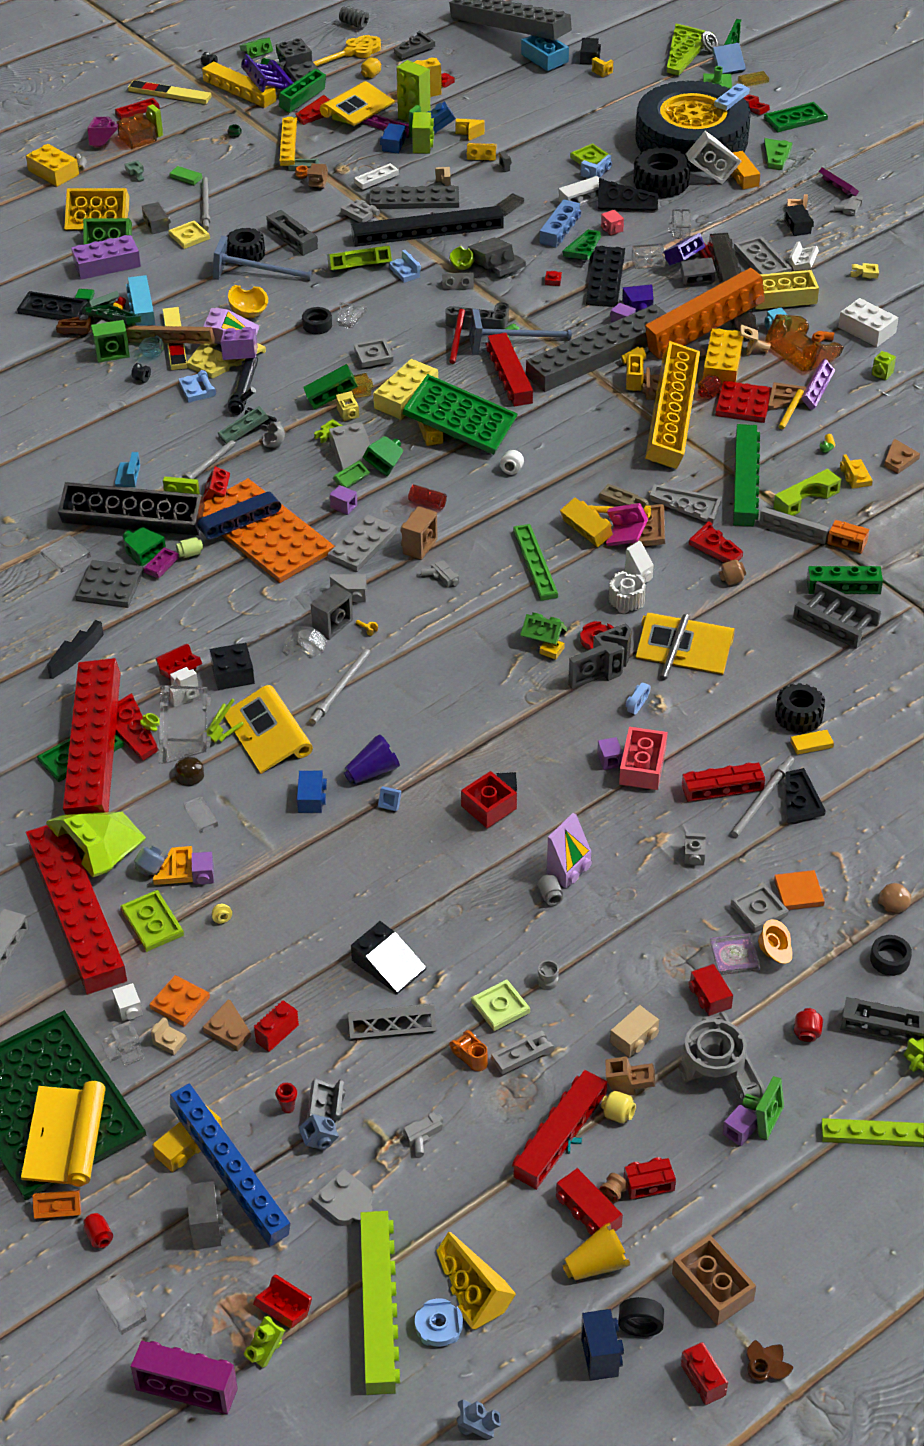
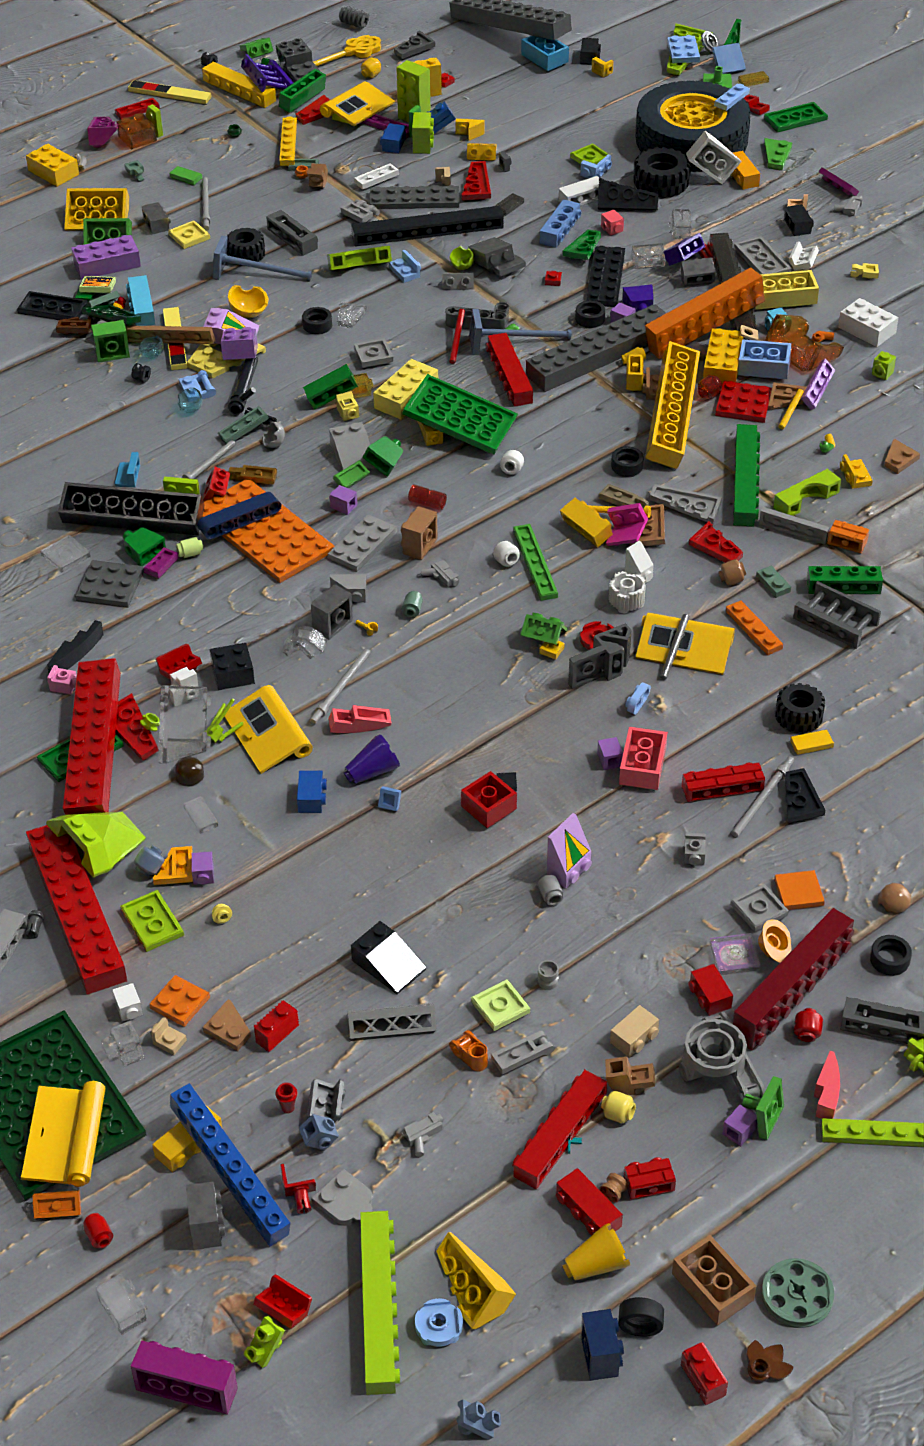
(35, 919): none -> dark grey pin
(62, 680): none -> bright pink brick
(97, 284): none -> tile
(190, 400): none -> clear light blue hair
(254, 473): none -> pearl gold hinge
(299, 1190): none -> red bracket
(324, 432): lime plate -> none
(358, 719): none -> coral slope
(412, 604): none -> sand green brick
(477, 182): none -> red wing
(506, 553): none -> white head
(590, 307): none -> black tyre
(627, 453): none -> black tyre
(683, 49): none -> light blue plate
(754, 627): none -> orange plate
(764, 359): none -> light blue brick
(773, 581): none -> sand green plate
(794, 978): none -> dark red brick
(795, 1301): none -> sand green wedge
(828, 1088): none -> coral slope

